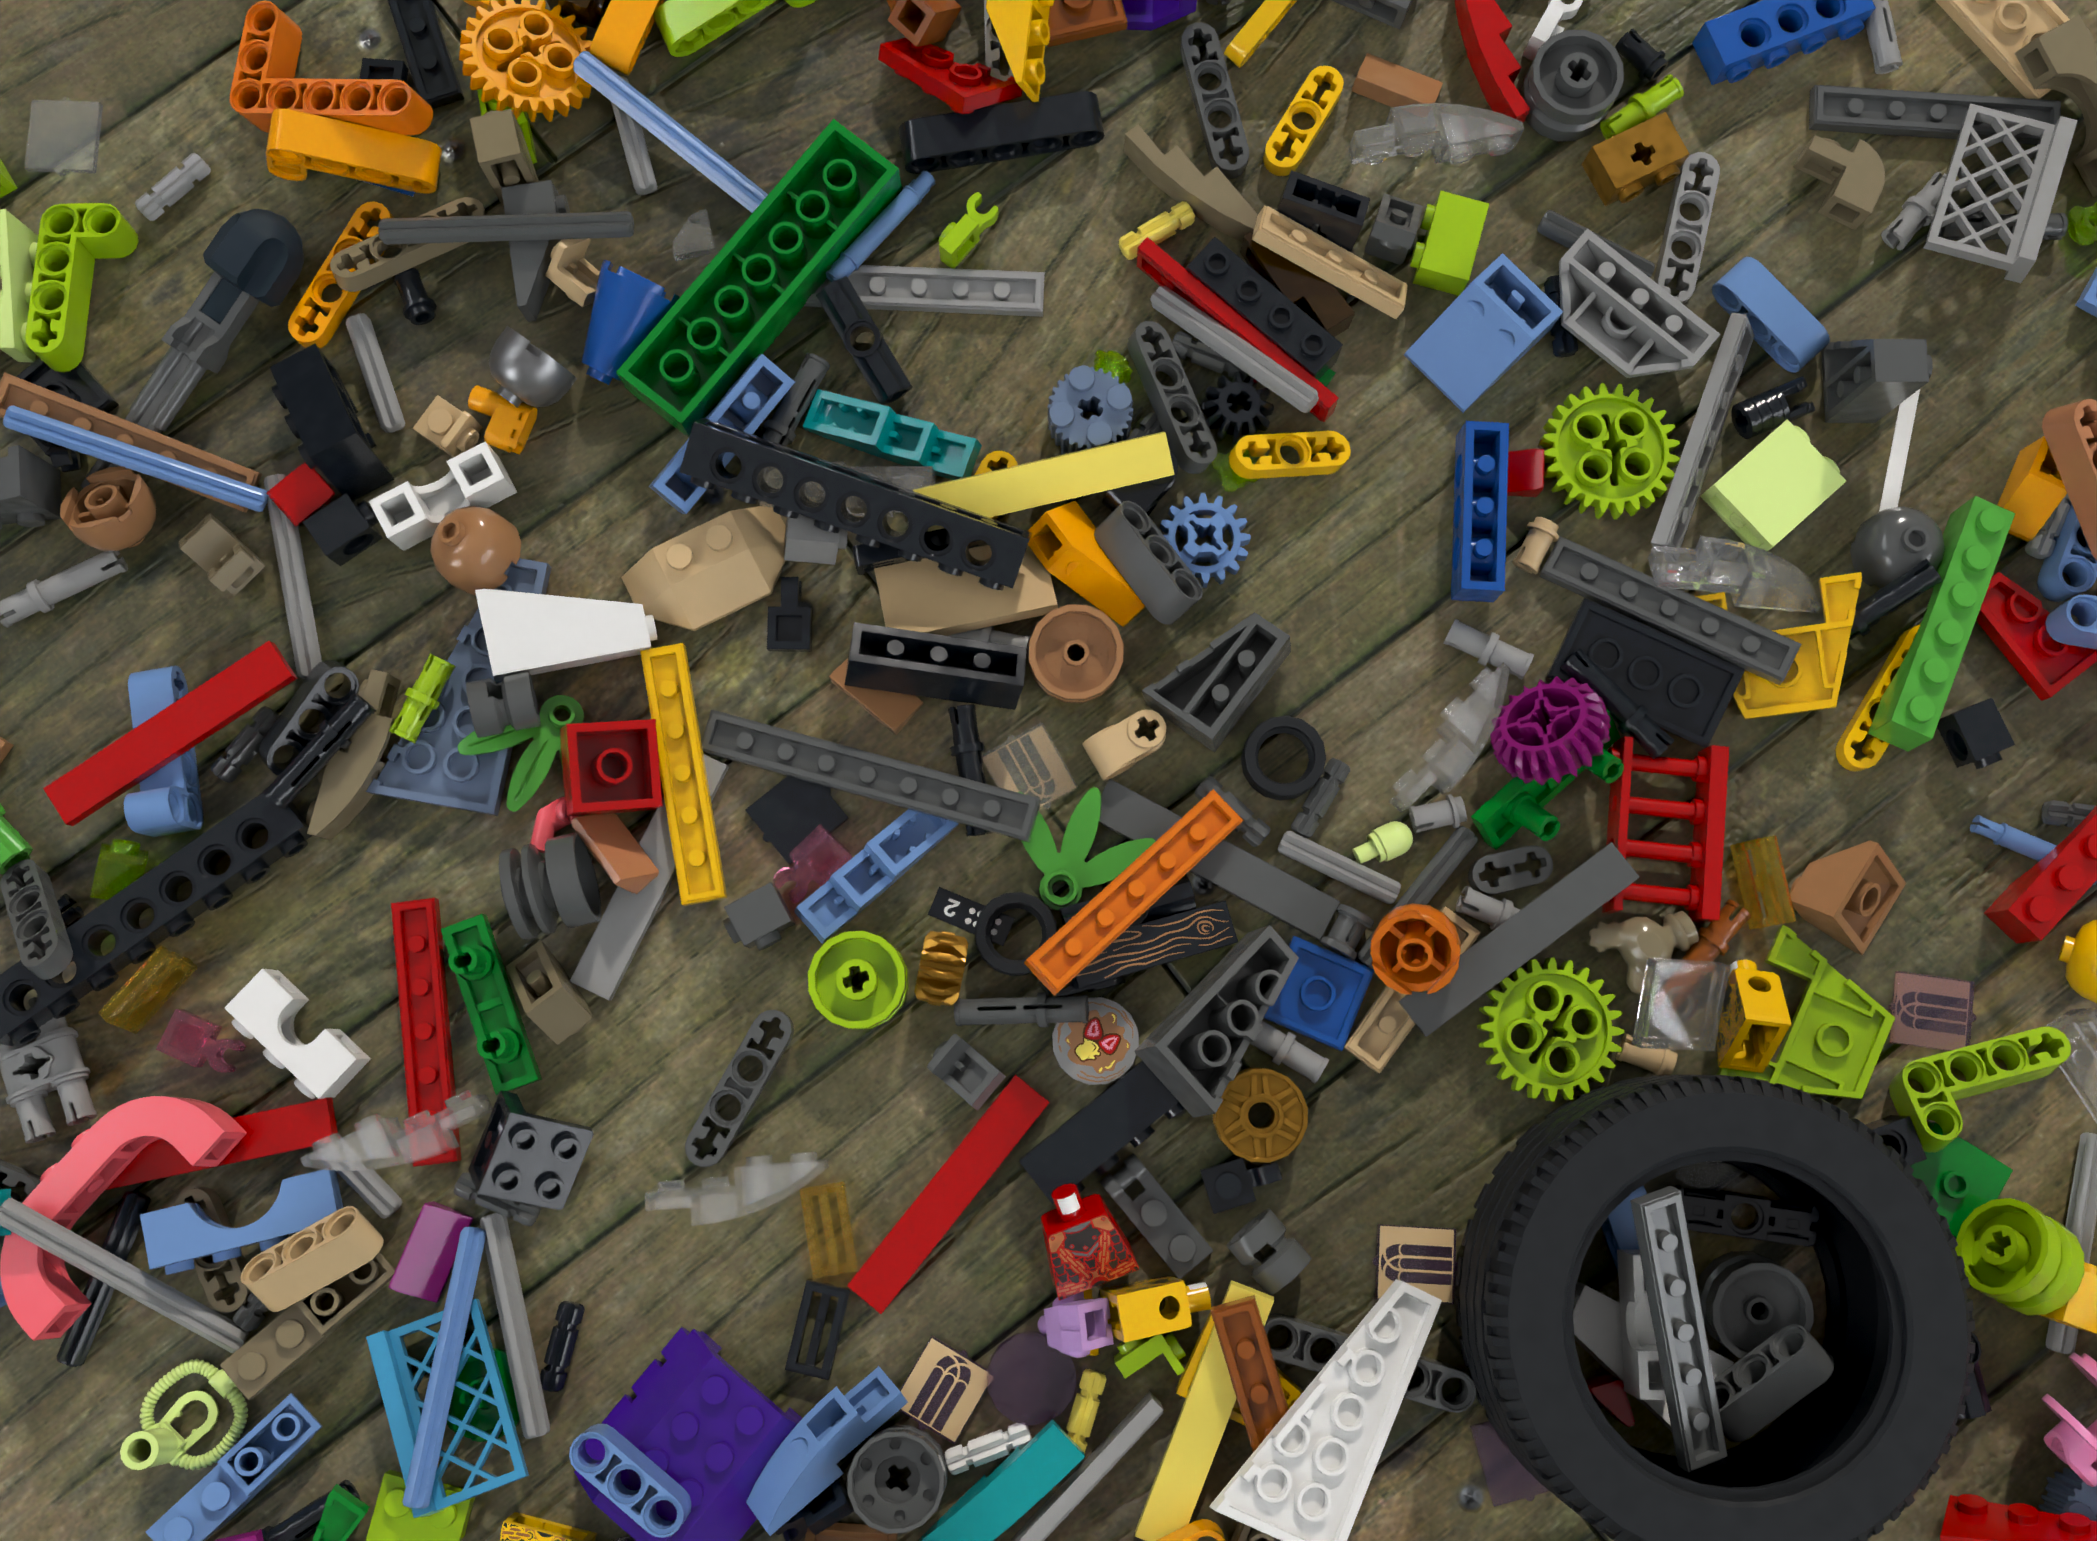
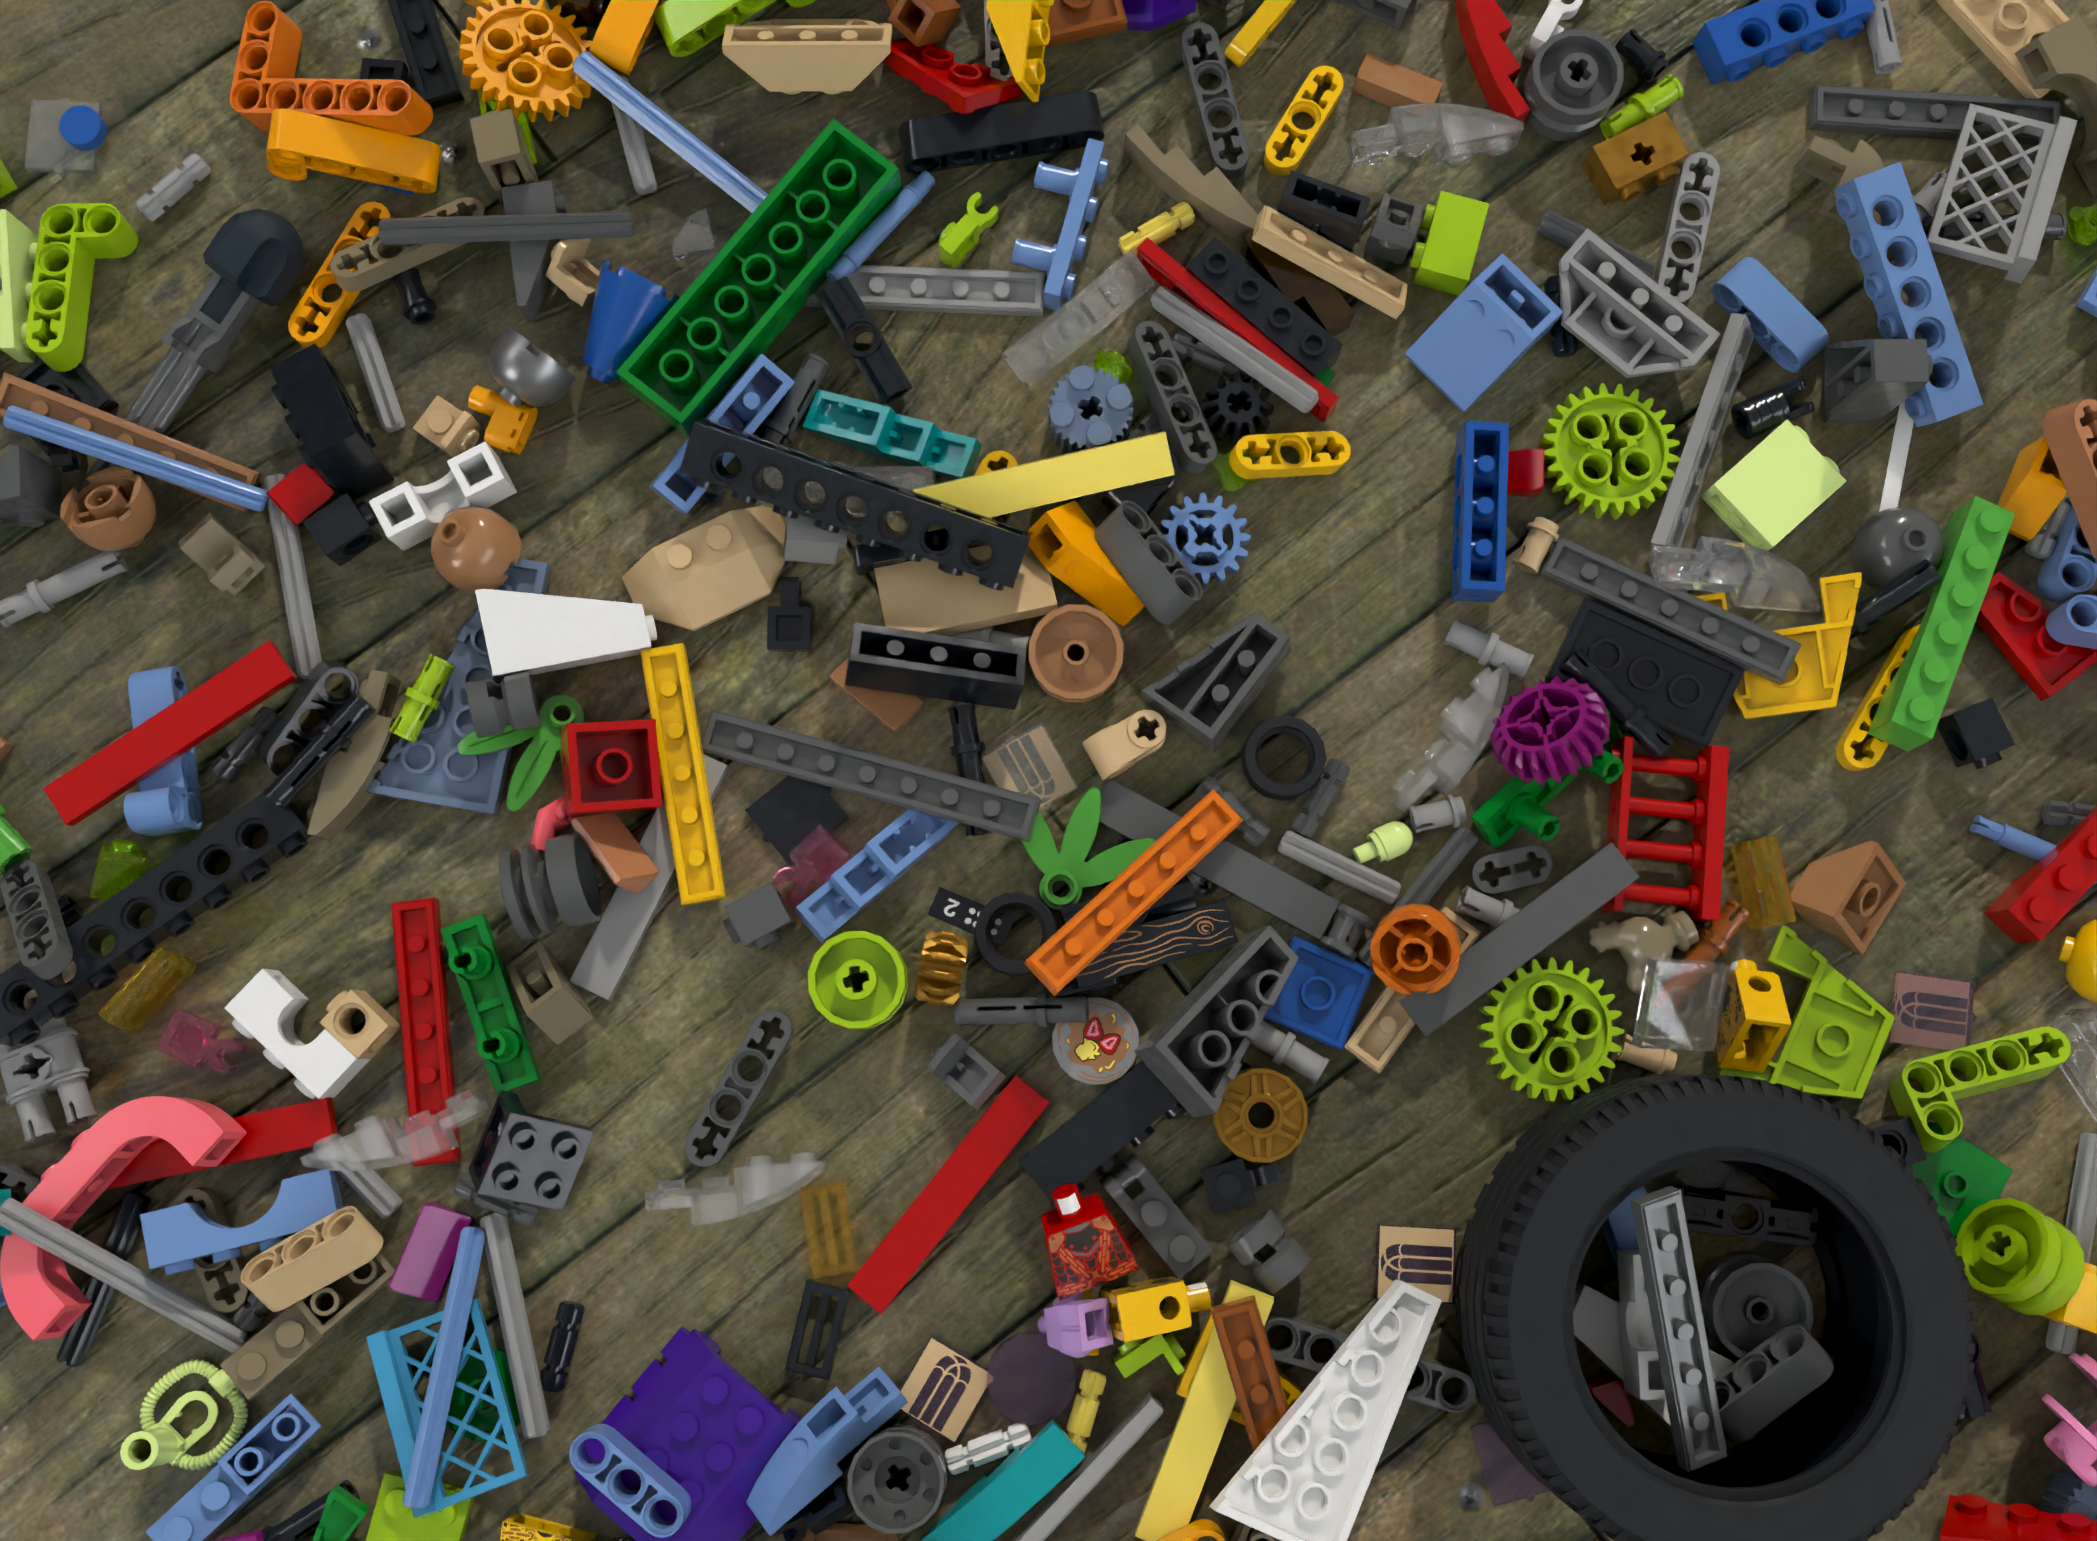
(83, 128): none -> blue tile
(378, 1026): none -> tan brick
(808, 52): none -> tan wedge
(1059, 259): none -> medium blue plate
(1078, 319): none -> clear slope
(1918, 277): none -> medium blue brick

